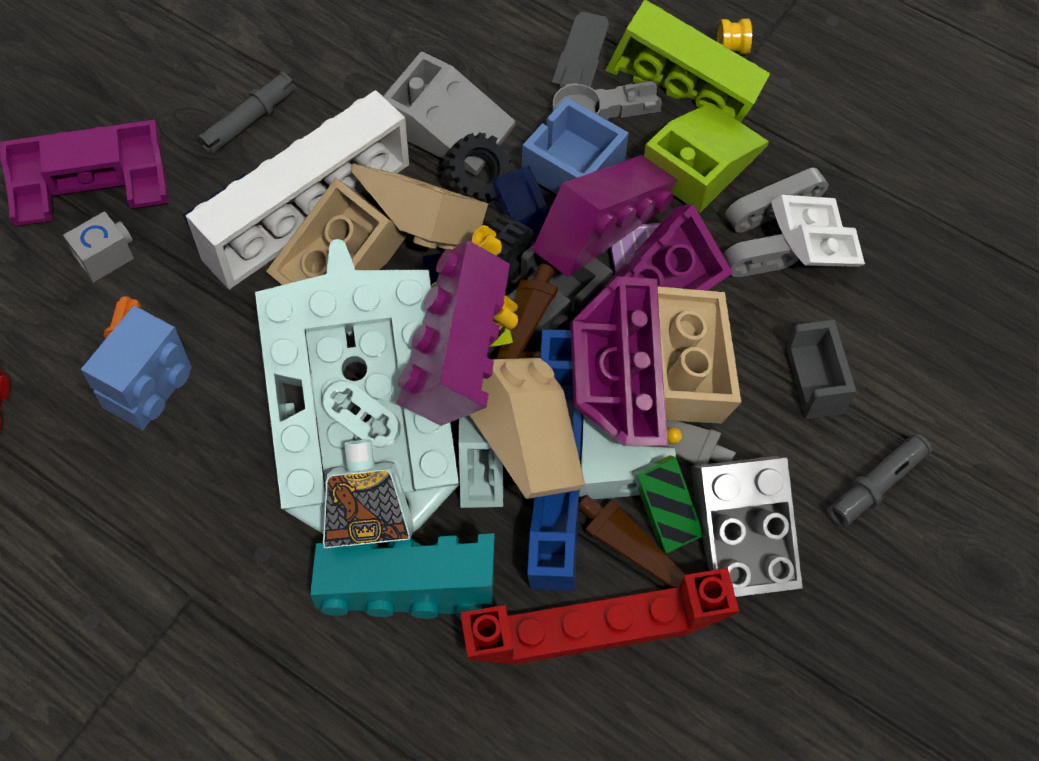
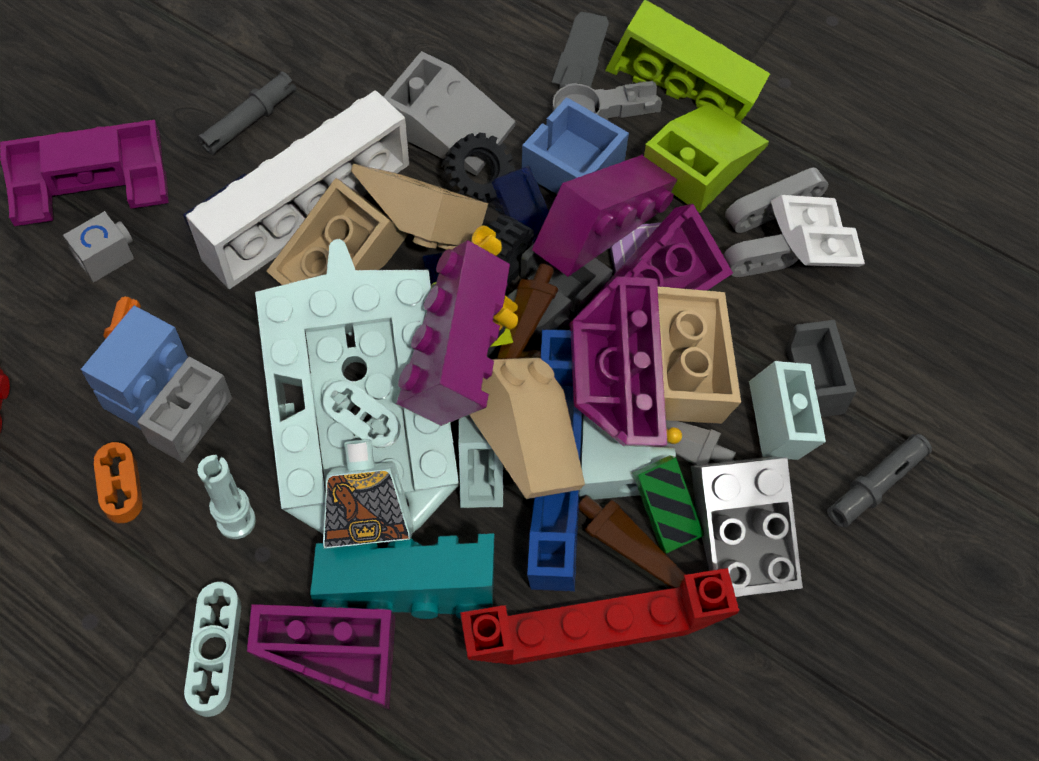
(108, 483): none -> orange beam
(185, 409): none -> light grey brick
(222, 681): none -> light aqua beam
(228, 503): none -> light aqua pin
(329, 645): none -> magenta wedge
(735, 35): yellow wheel -> none
(787, 410): none -> light aqua brick

